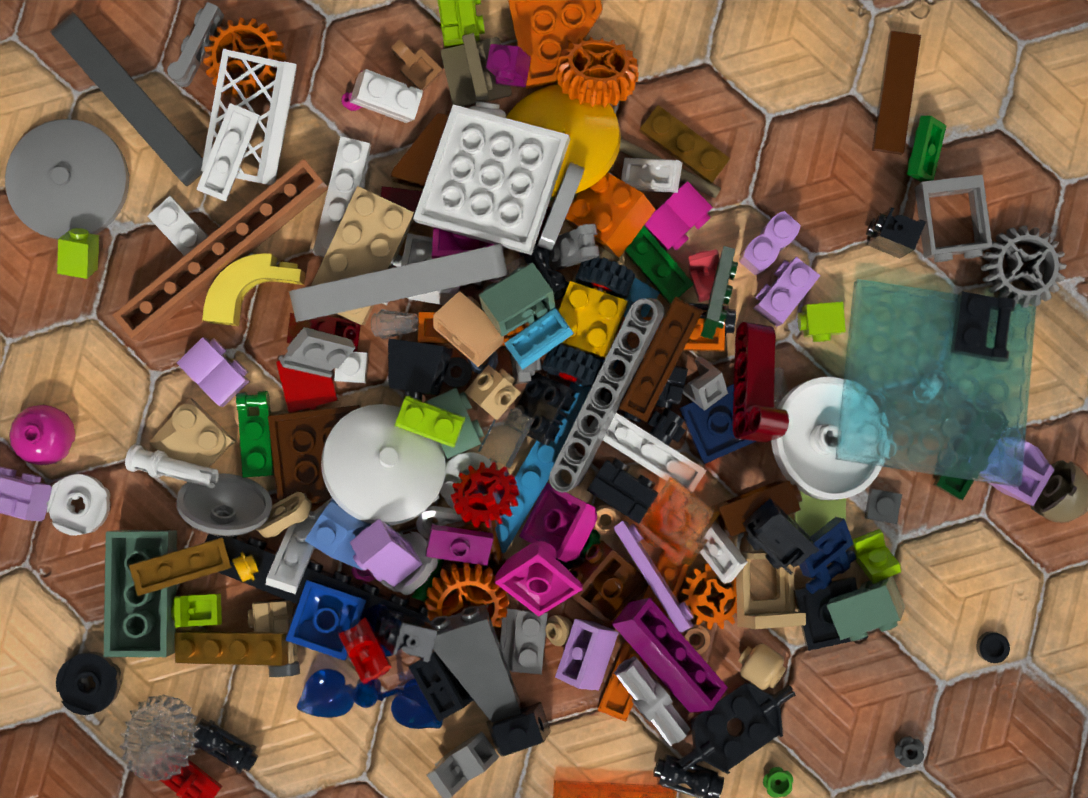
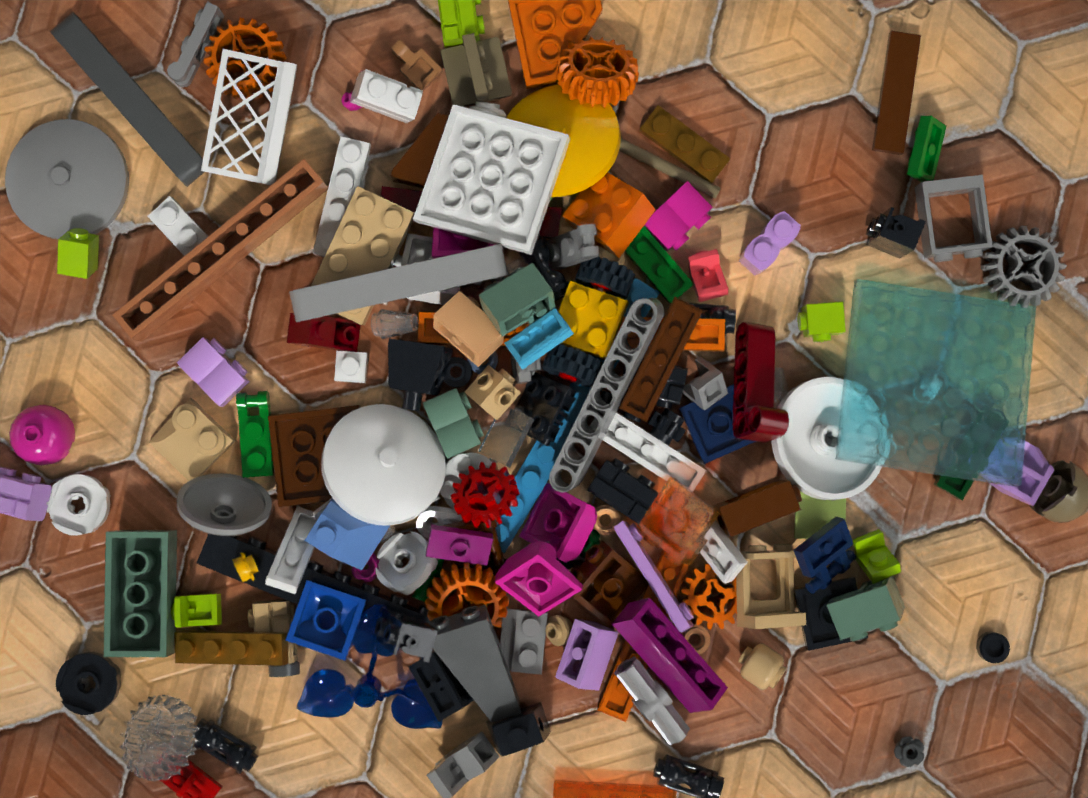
(159, 464): white pin -> none
(179, 566): pearl gold plate -> none
(228, 152): white plate -> none
(236, 280): light yellow arch -> none
(286, 513): tan plate -> none
(305, 389): red piece -> none
(317, 352): light grey plate -> none
(365, 651): red hips -> none
(385, 553): lavender brick -> none
(430, 421): lime brick -> none
(508, 64): magenta brick -> none
(560, 206): light grey beam -> none
(652, 174): white plate -> none
(720, 293): plate -> none
(760, 724): black plate -> none
(778, 536): black hinge -> none
(781, 790): bright green plate -> none
(790, 287): lavender brick -> none
(883, 506): dark grey plate -> none
(972, 326): black plate -> none

